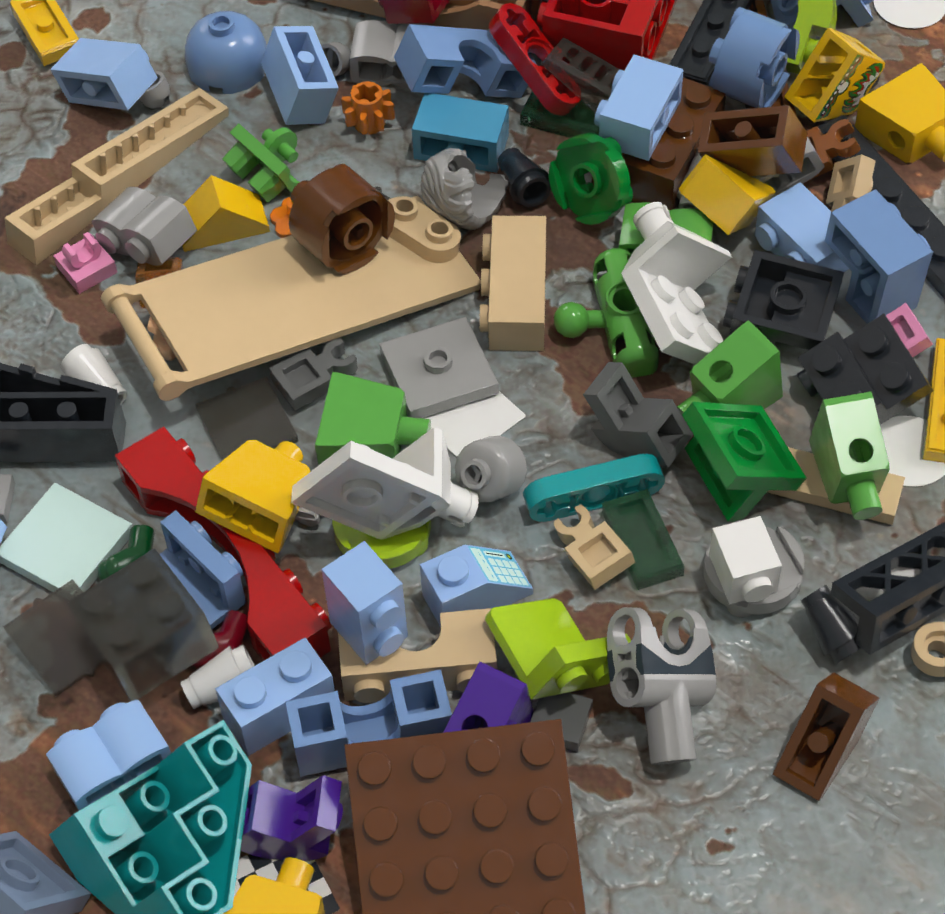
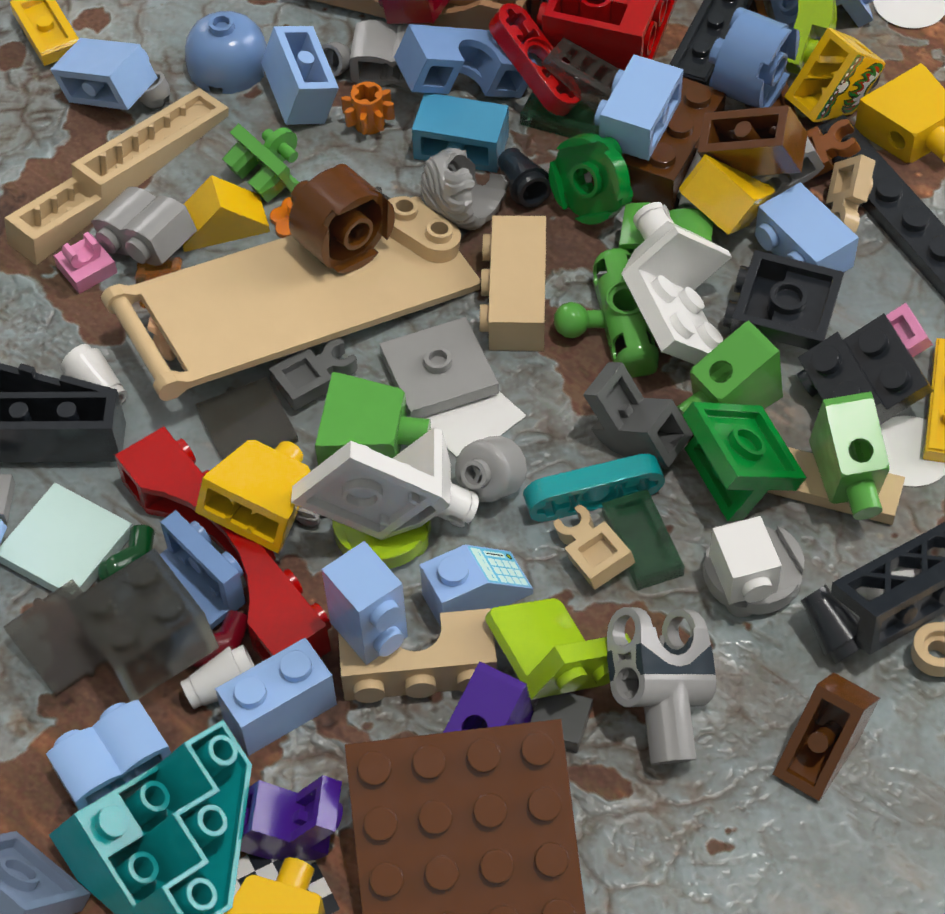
(324, 724): medium blue arch -> none
(881, 252): medium blue brick -> none

